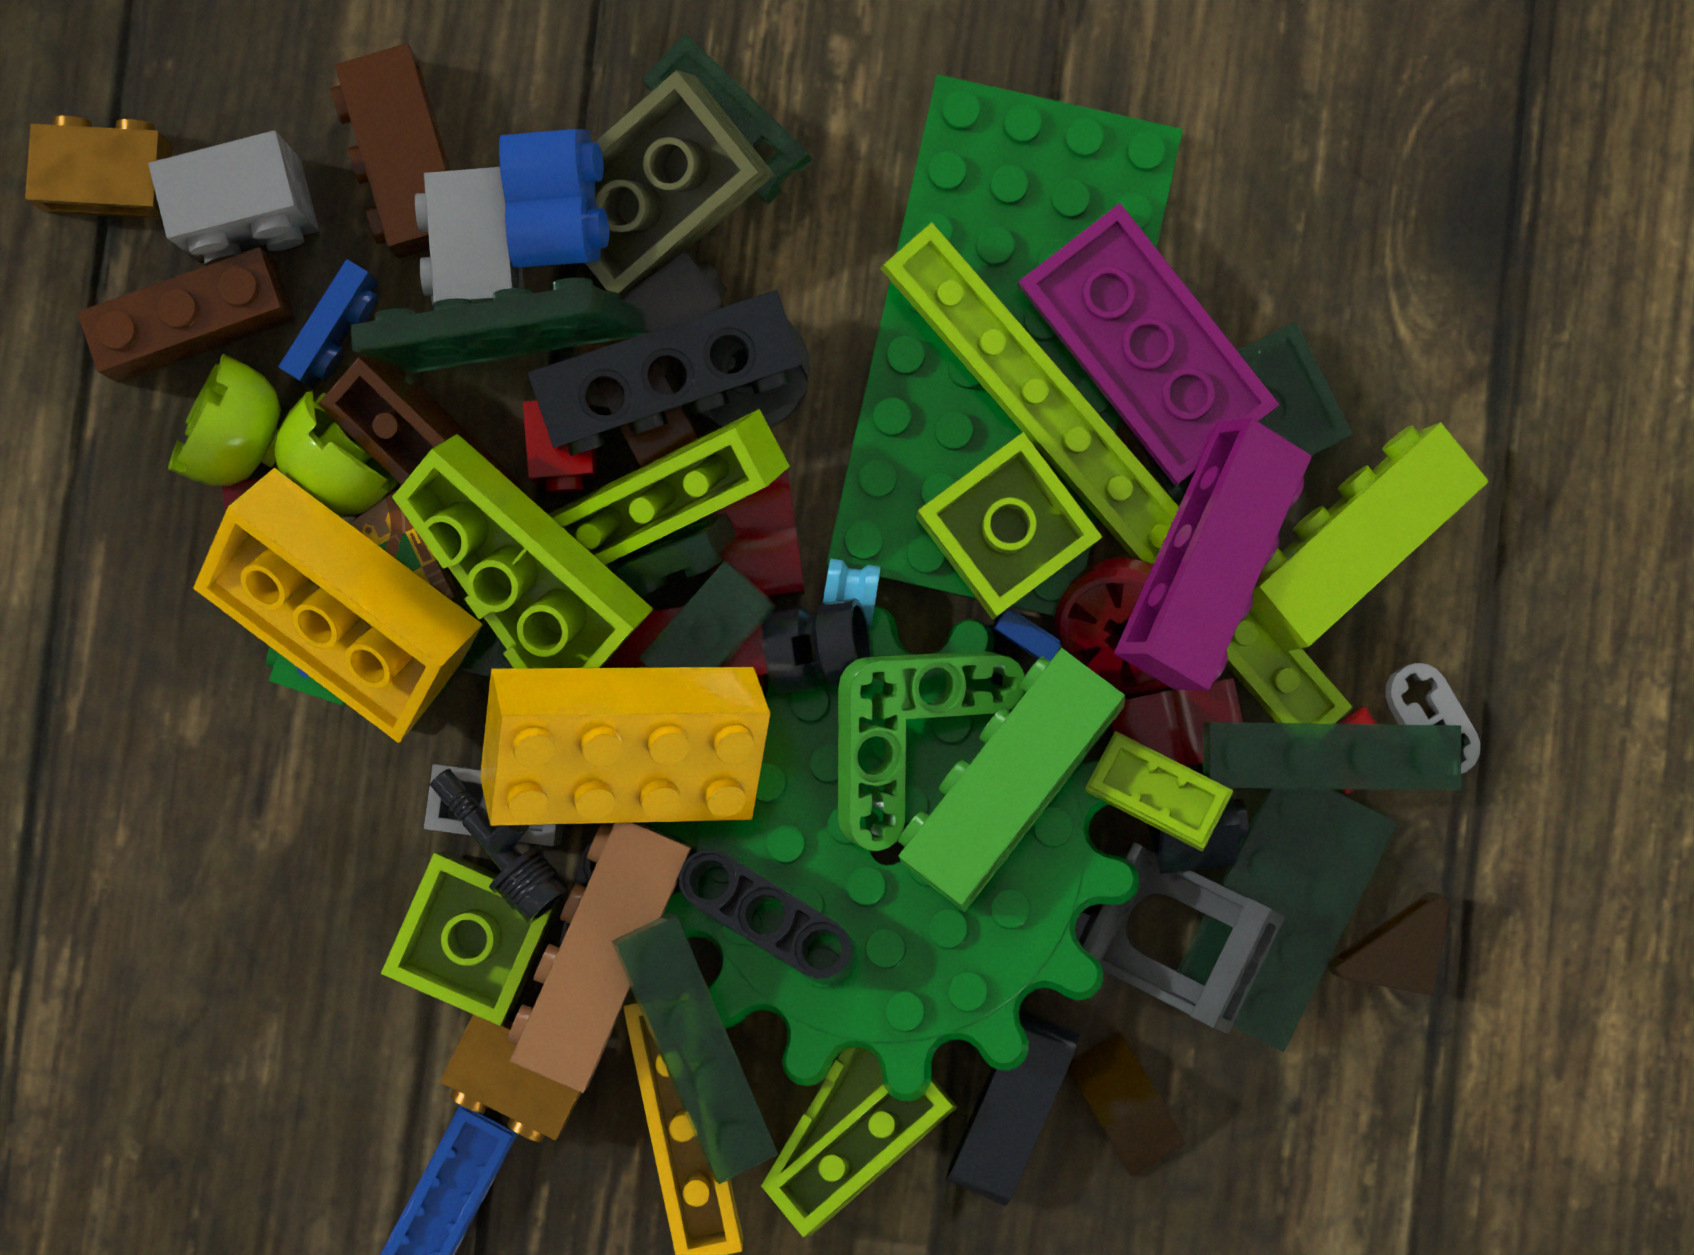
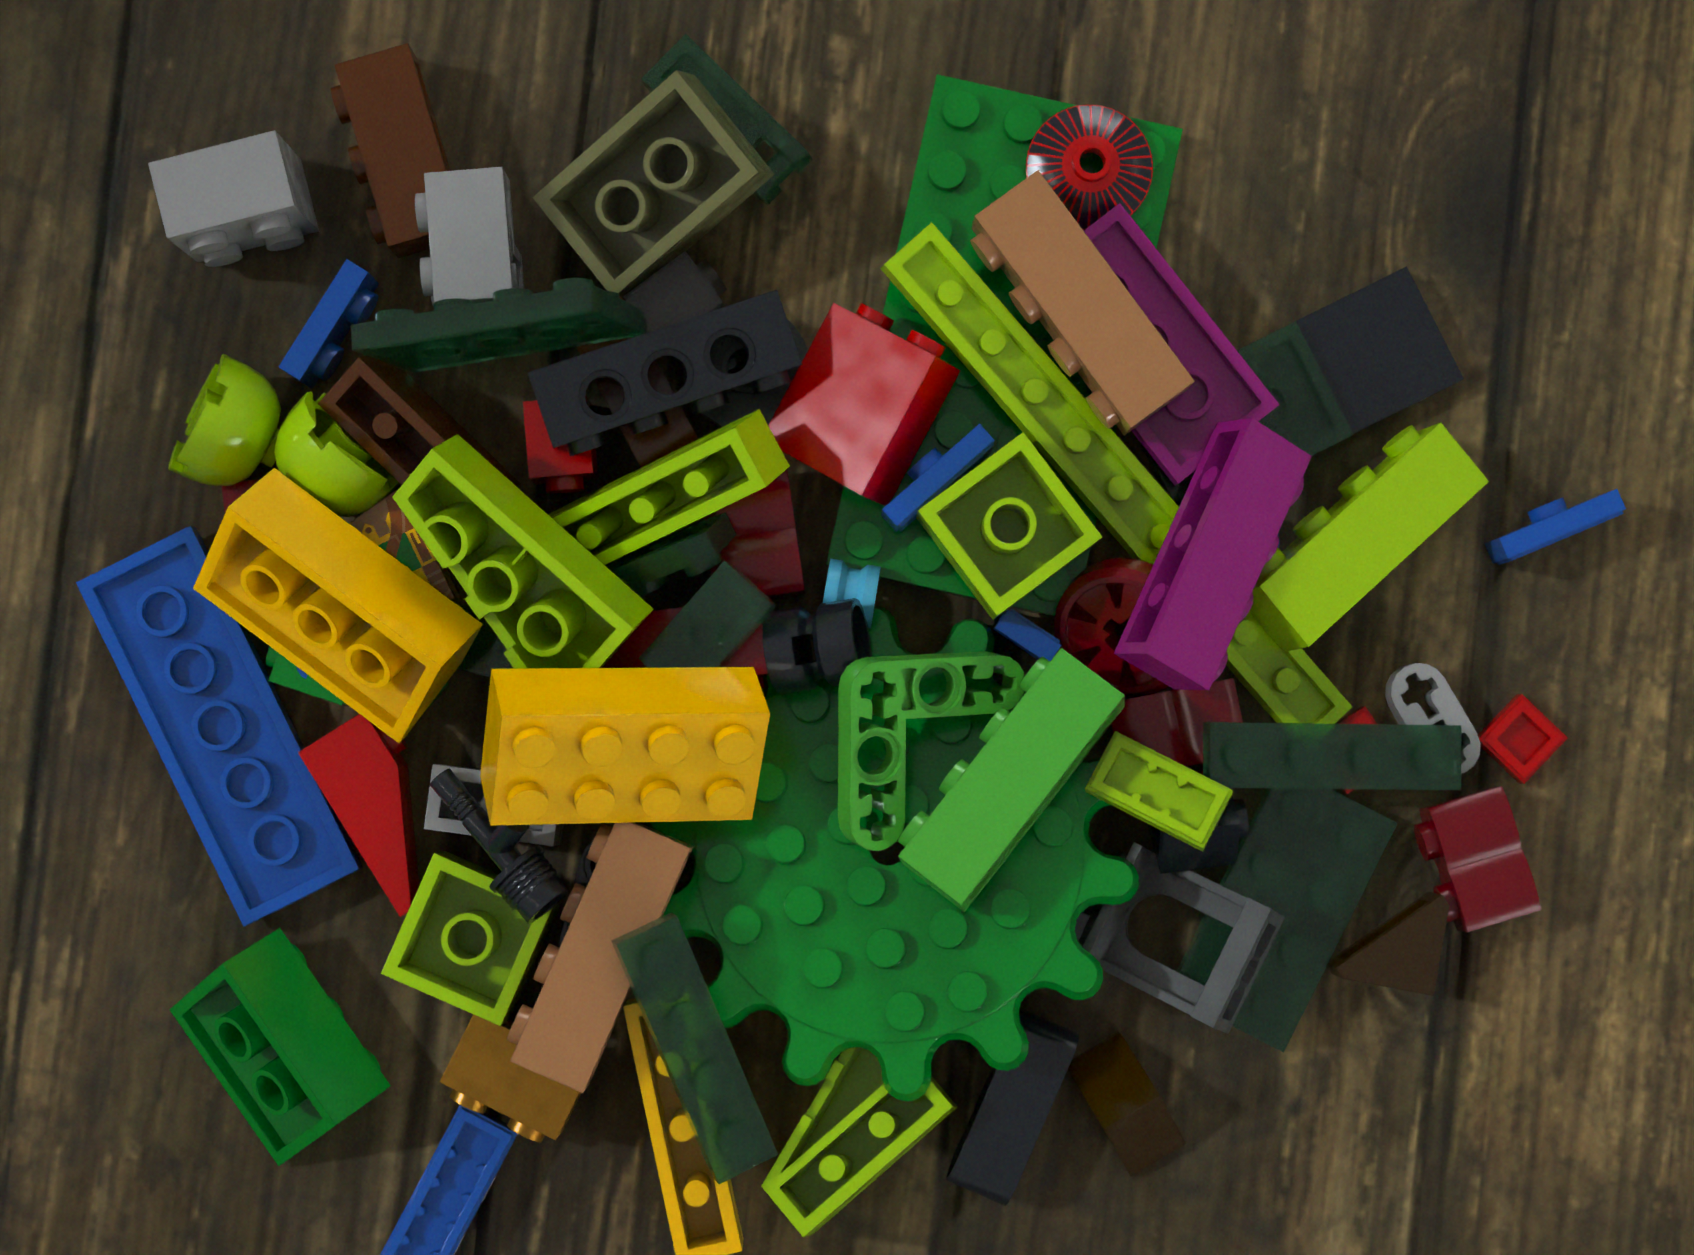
(94, 168): pearl gold brick -> none
(186, 315): reddish brown brick -> none
(218, 728): none -> blue plate
(279, 1045): none -> green slope
(371, 795): none -> red slope
(552, 197): blue brick -> none
(745, 894): black beam -> none
(863, 401): none -> red brick
(935, 474): none -> blue plate
(1079, 303): none -> medium nougat brick
(1096, 130): none -> dish
(1379, 350): none -> black tile
(1478, 859): none -> dark red brick
(1521, 738): none -> red tile
(1553, 523): none -> blue plate

